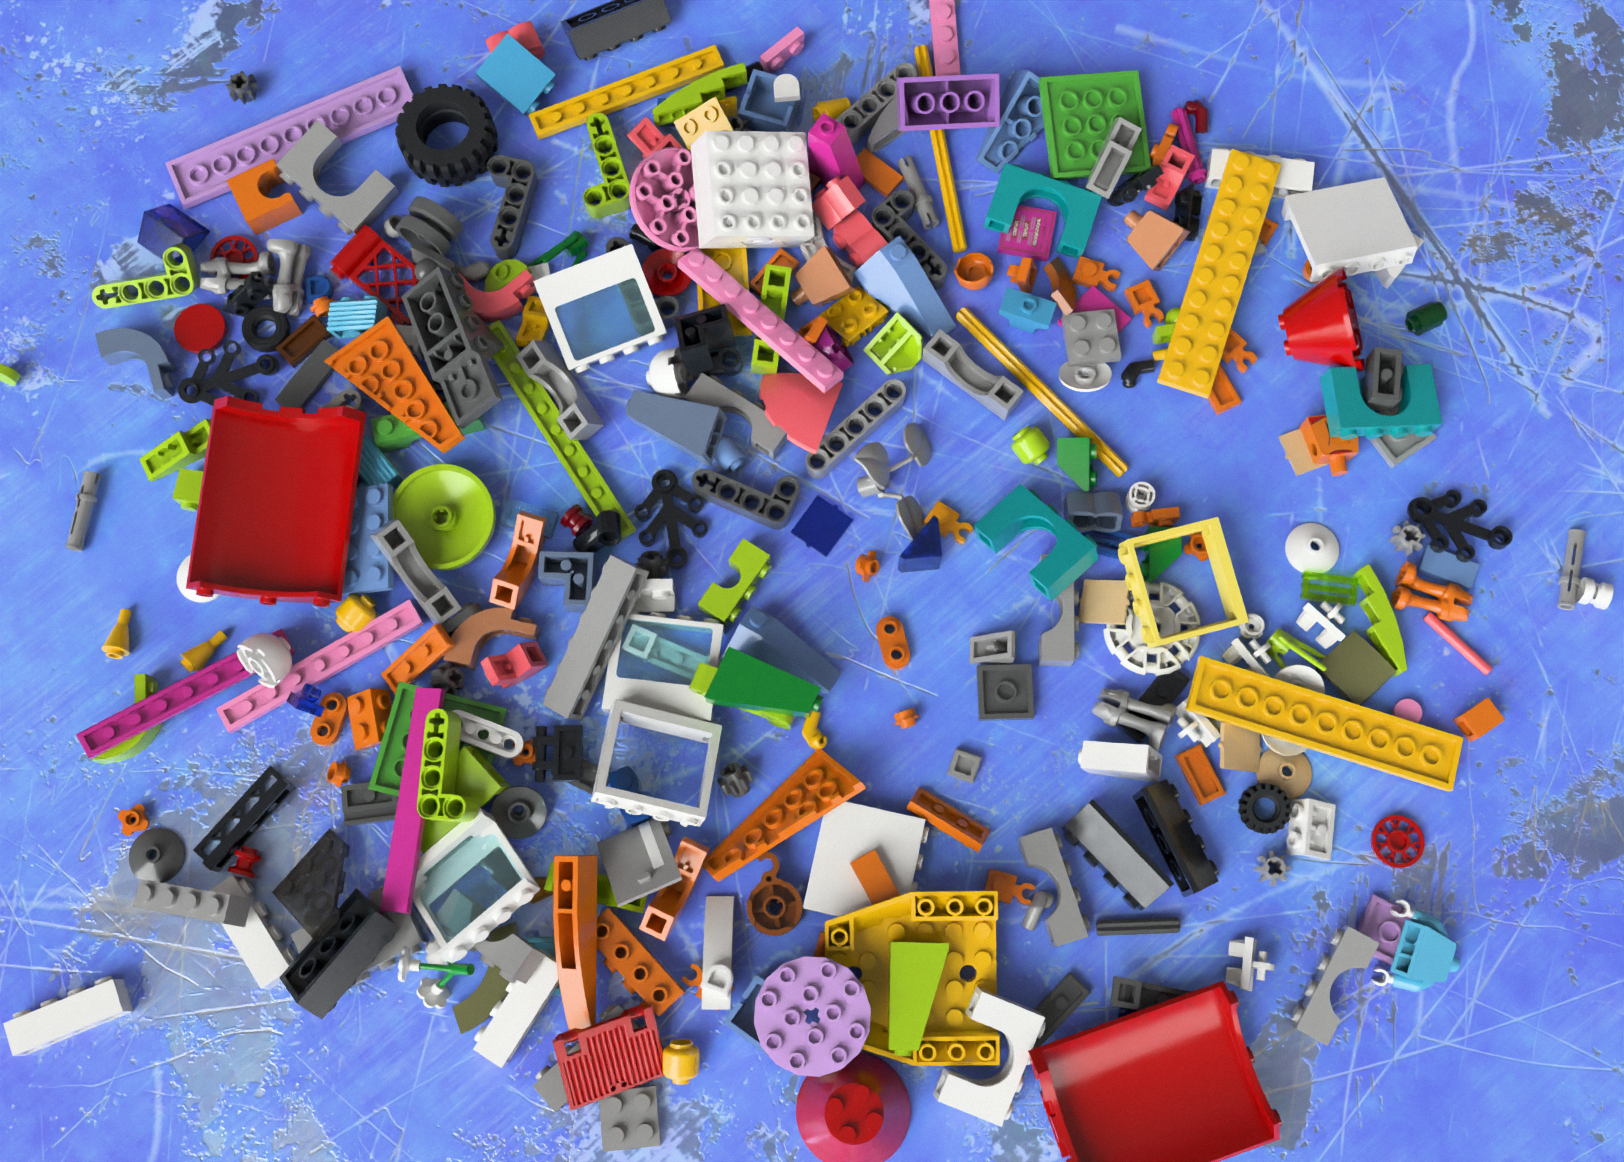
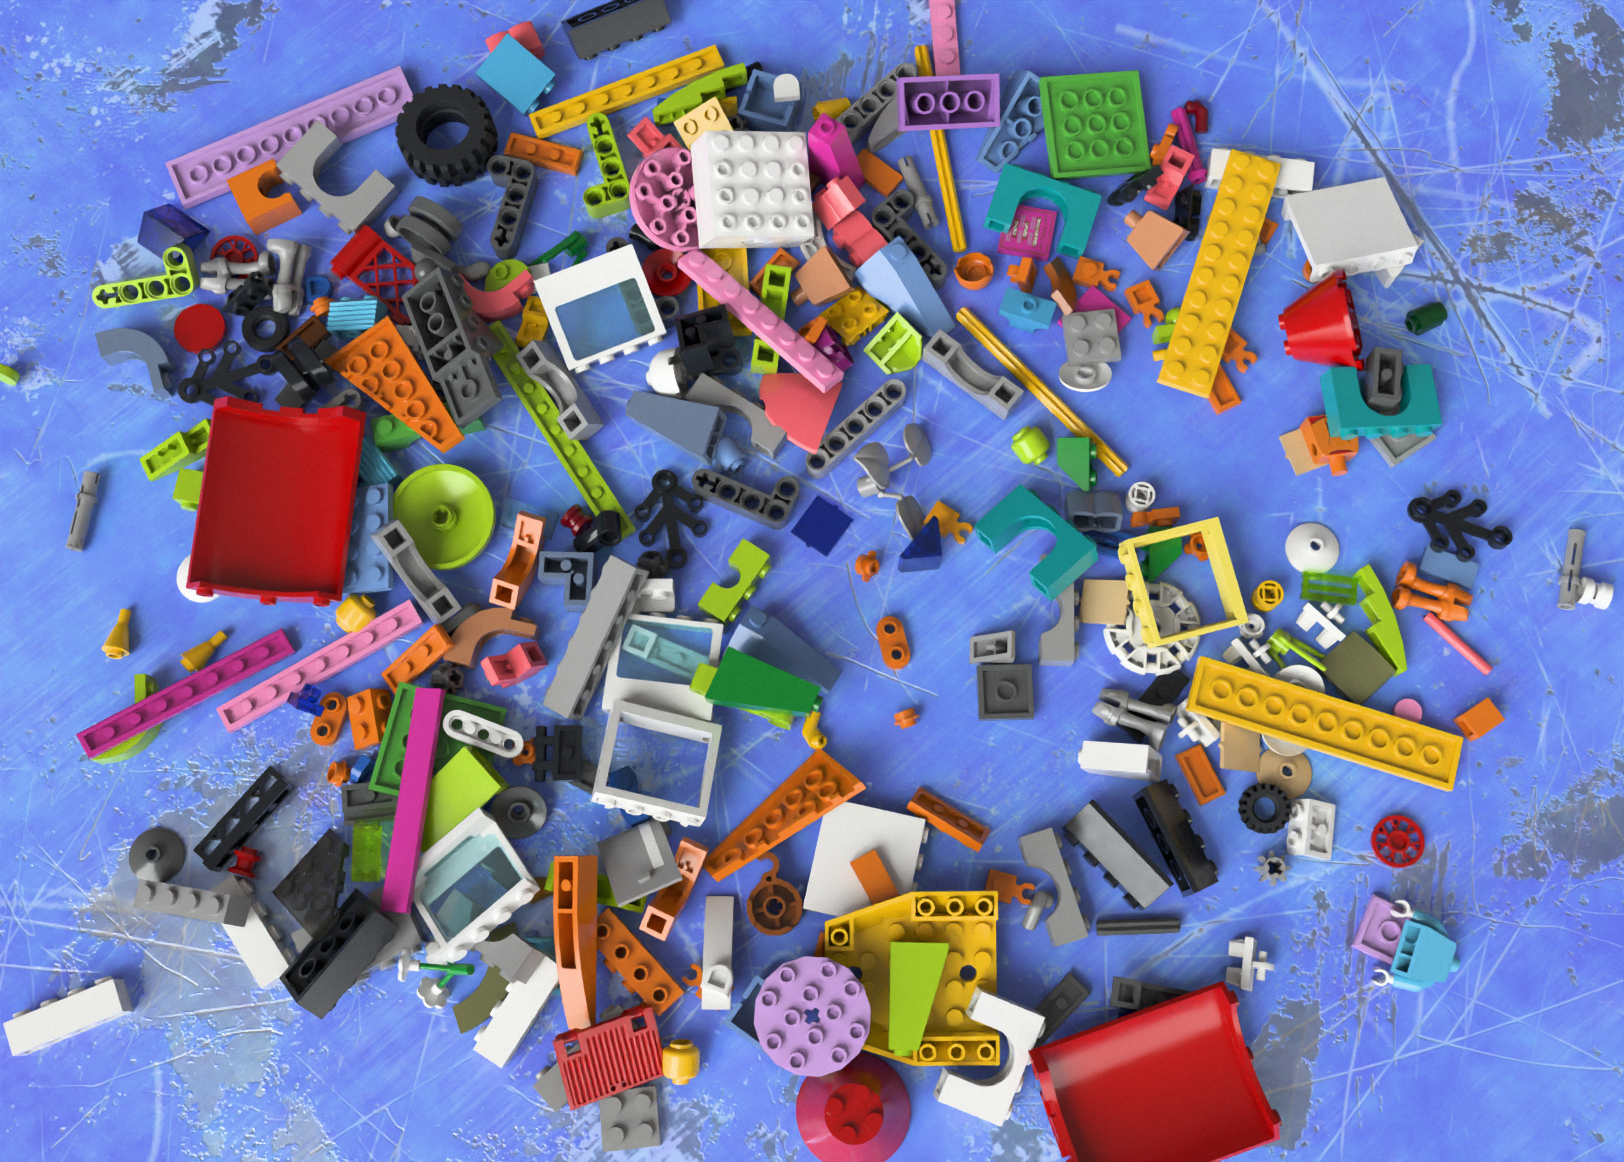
(141, 820): orange plate -> none
(243, 87): dark grey gear -> none
(267, 657): white cylinder -> none
(302, 368): none -> black wheel
(362, 768): none -> blue tile
(366, 851): none -> clear neon green hinge
(446, 766): lime beam -> none
(544, 153): none -> orange tile
(735, 780): dark grey gear -> none
(788, 46): bright pink plate -> none
(964, 766): light grey tile -> none
(1113, 157): light grey slope -> none
(1134, 369): black arm -> none
(1263, 600): none -> yellow wheel
(1315, 1014): light grey arch -> none
(1414, 535): light grey gear -> none

